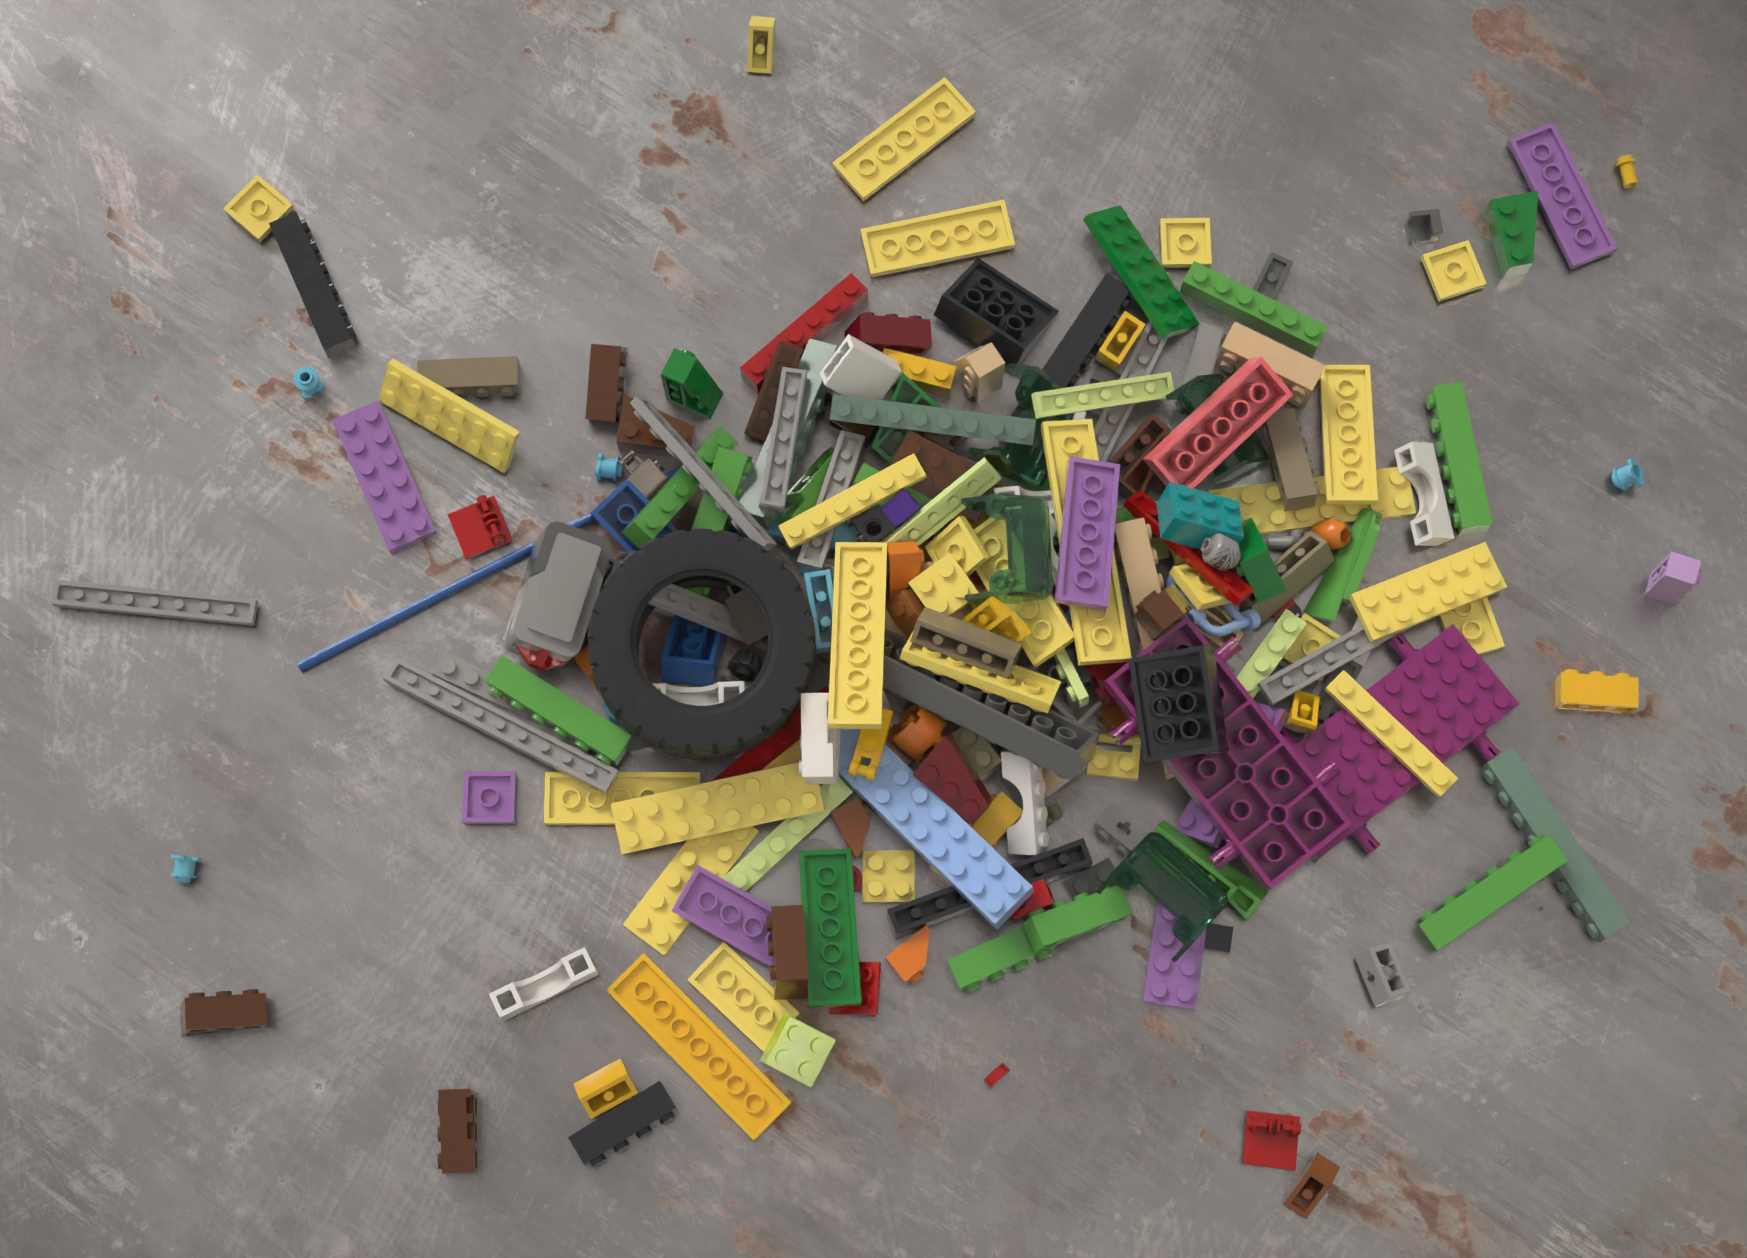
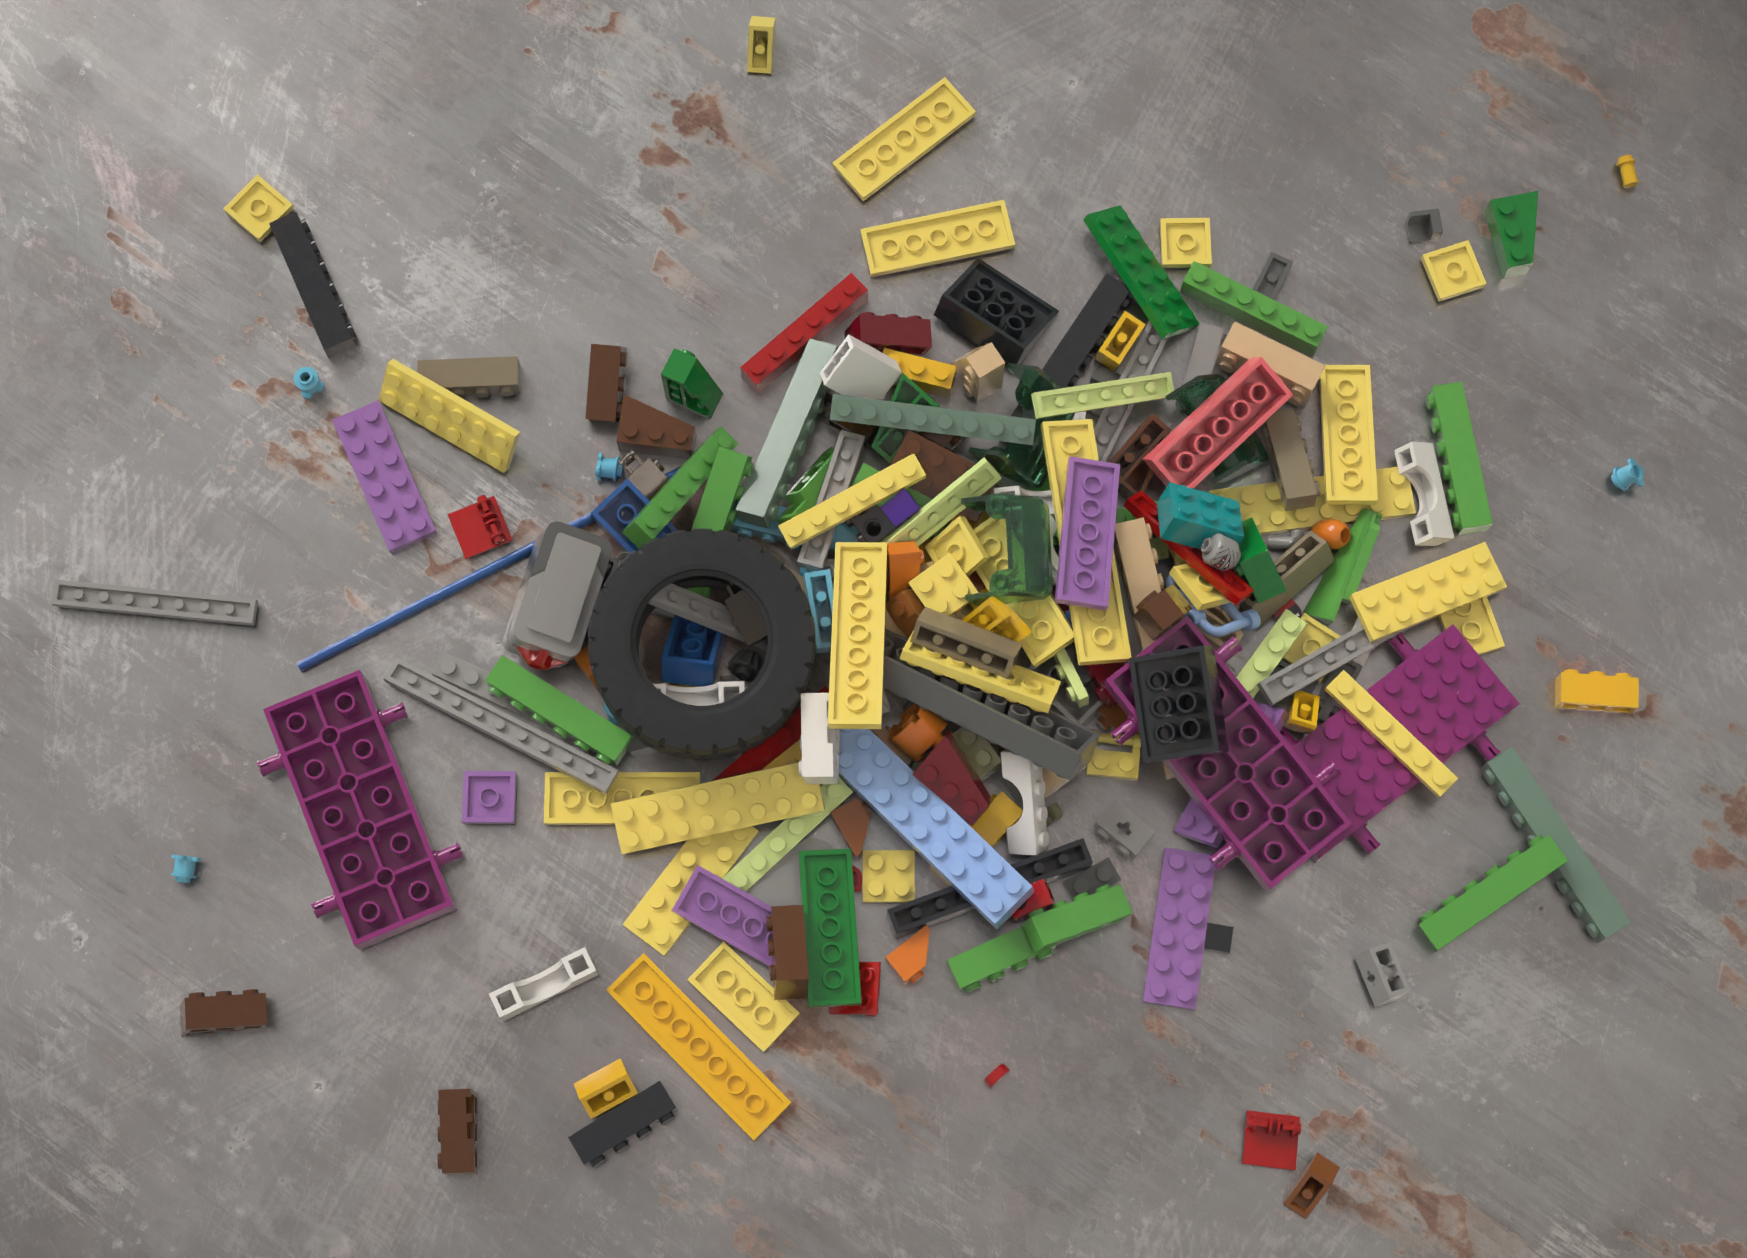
(359, 810): none -> magenta brick
(696, 467): light grey plate -> none
(763, 412): reddish brown plate -> none
(783, 439): light grey tile -> none
(797, 1050): lime brick -> none
(871, 747): yellow plate -> none
(1174, 883): clear green windscreen -> none
(1240, 889): bright green wedge -> none
(1562, 195): medium lavender plate -> none
(1673, 578): lavender brick -> none

